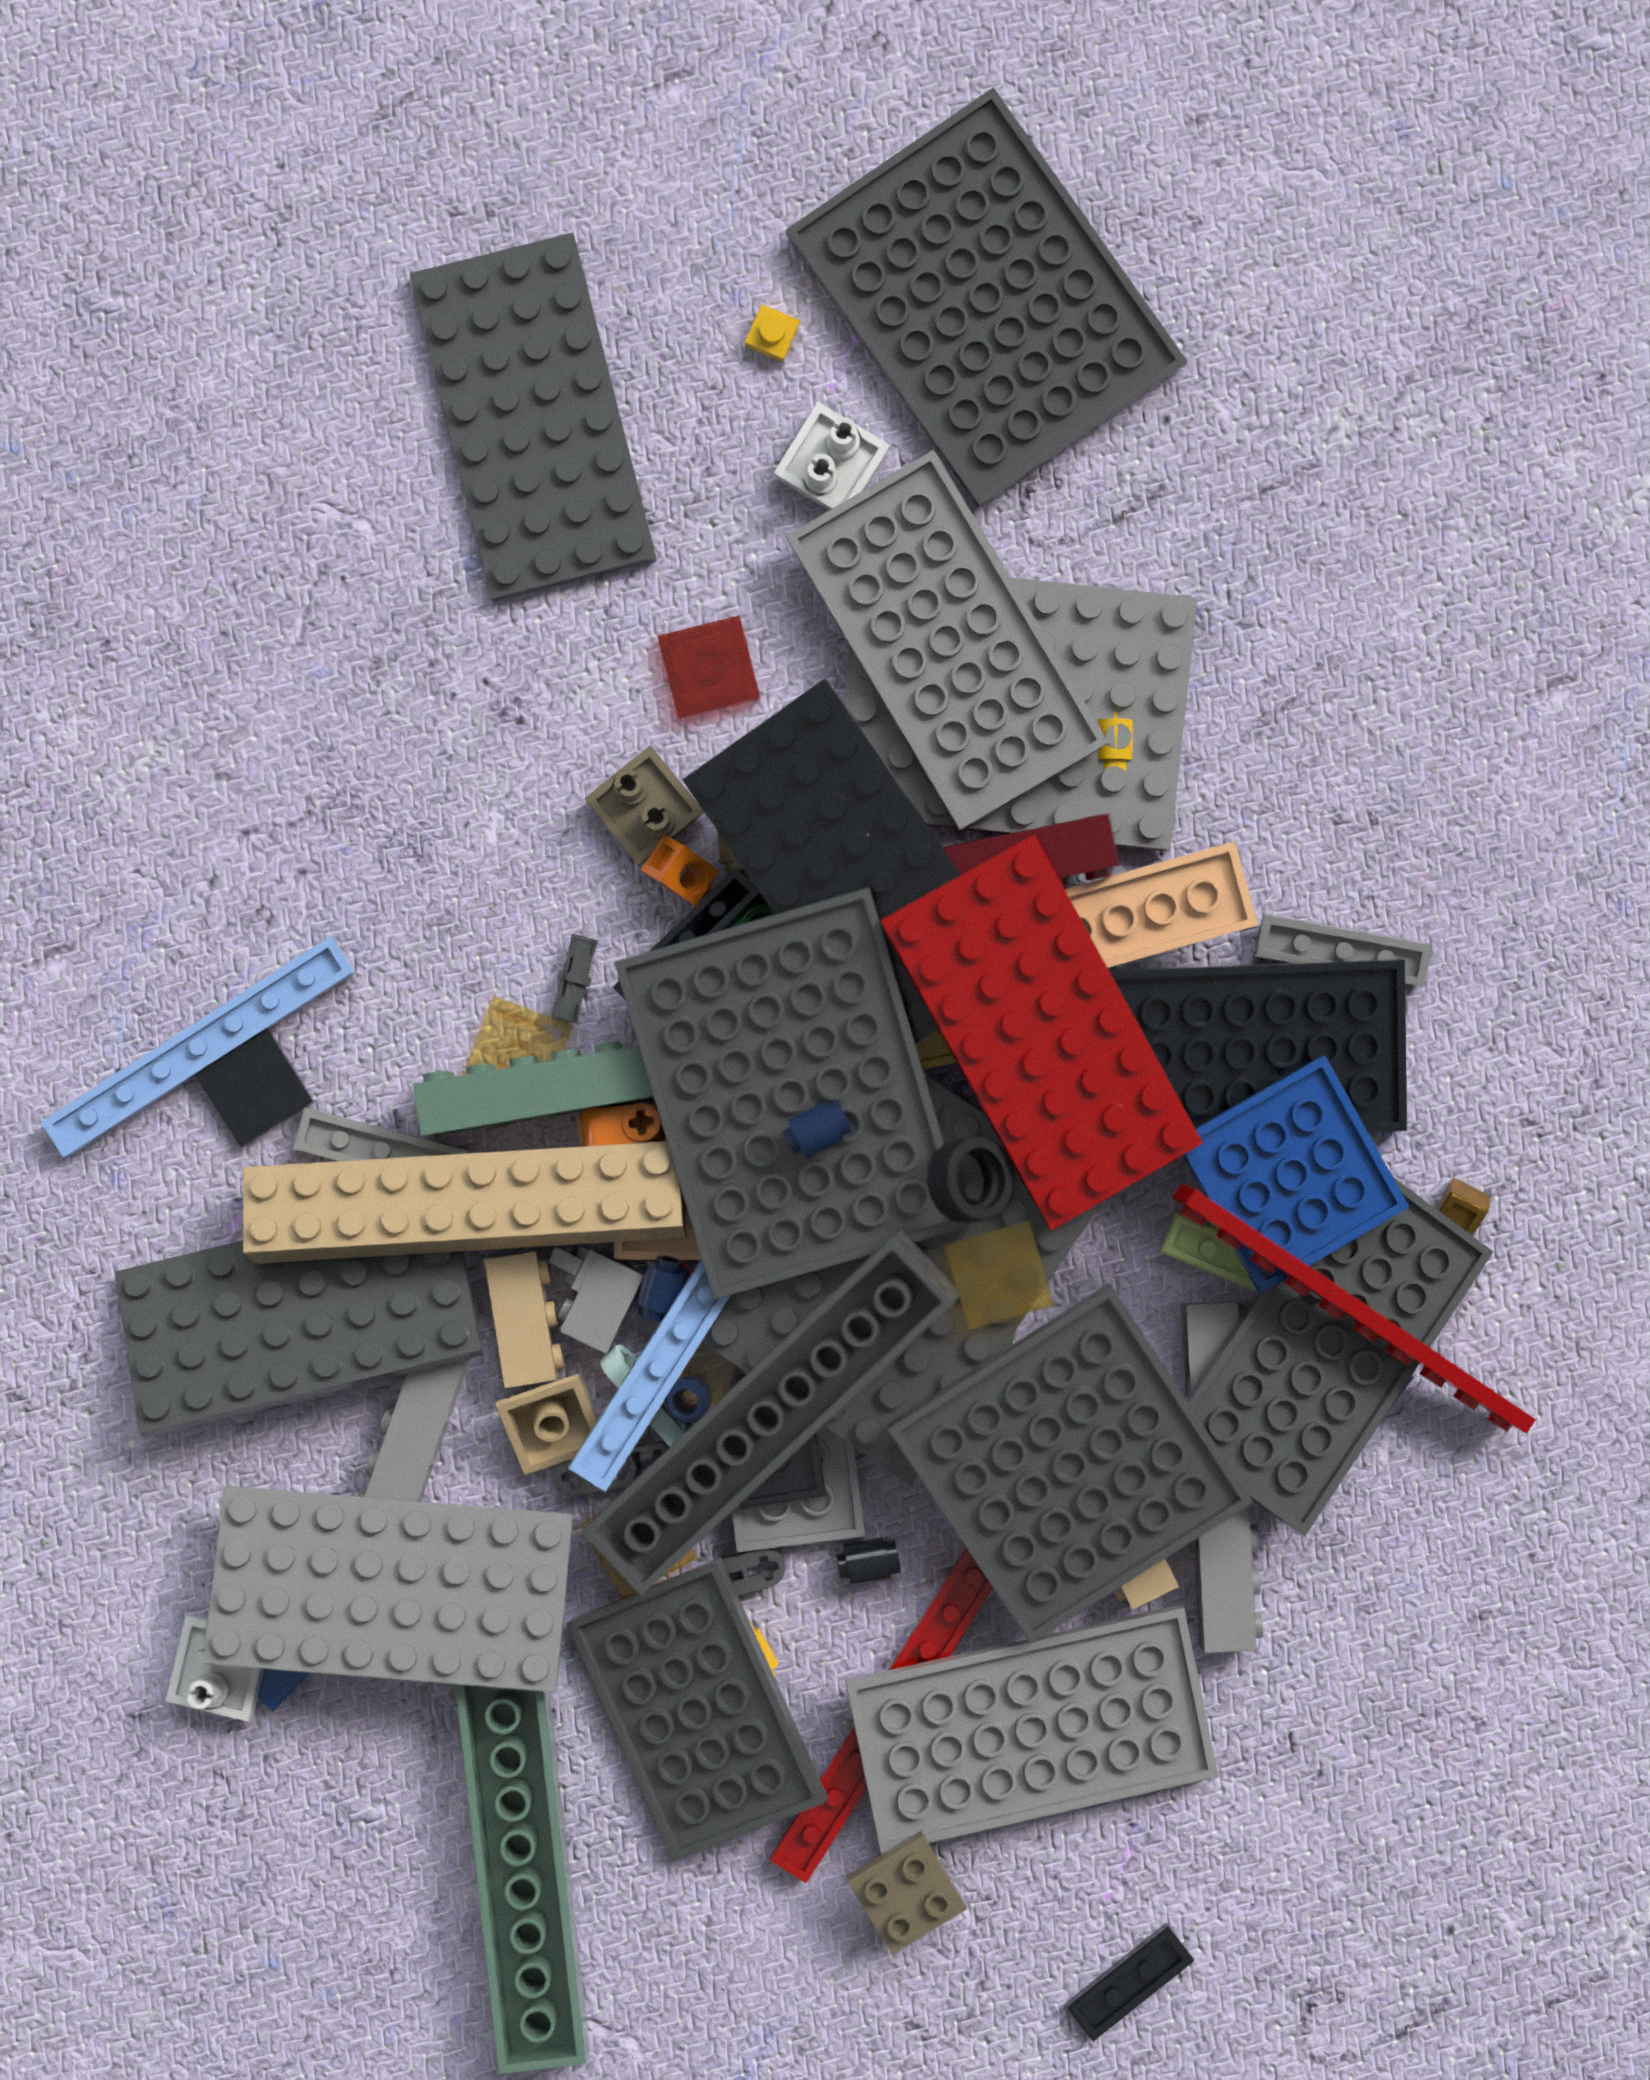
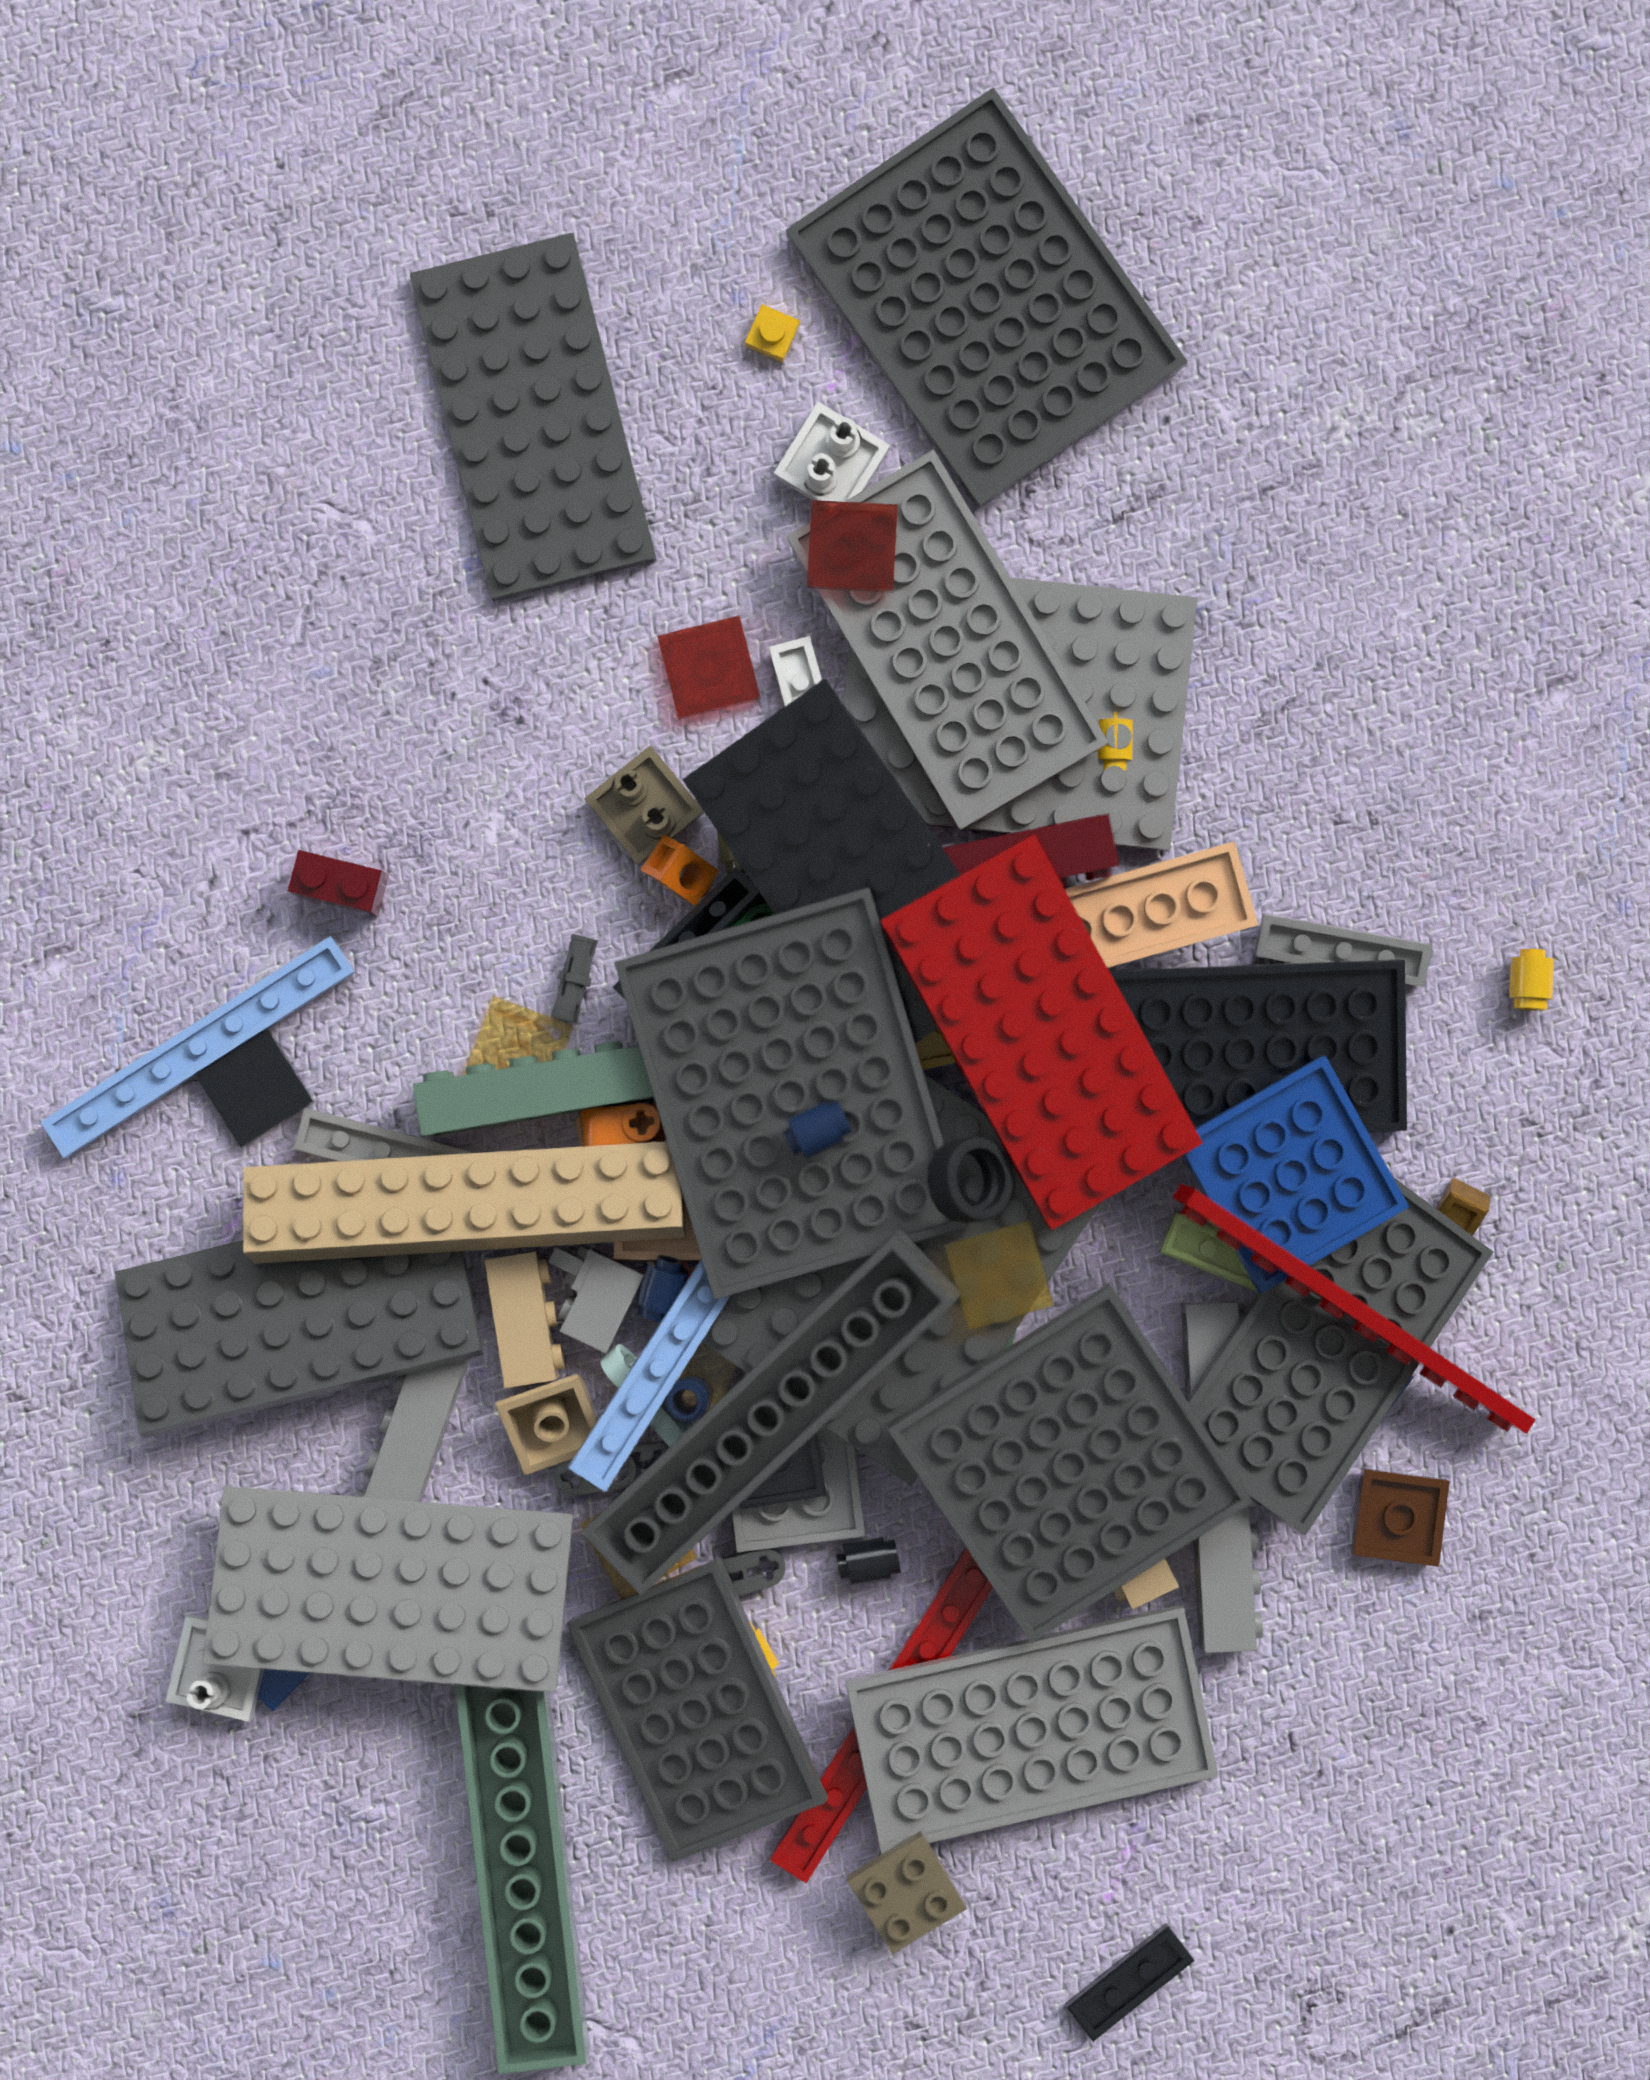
(338, 883): none -> dark red brick
(795, 667): none -> white plate
(852, 546): none -> clear red tile
(1400, 1517): none -> reddish brown plate
(1531, 980): none -> yellow brick

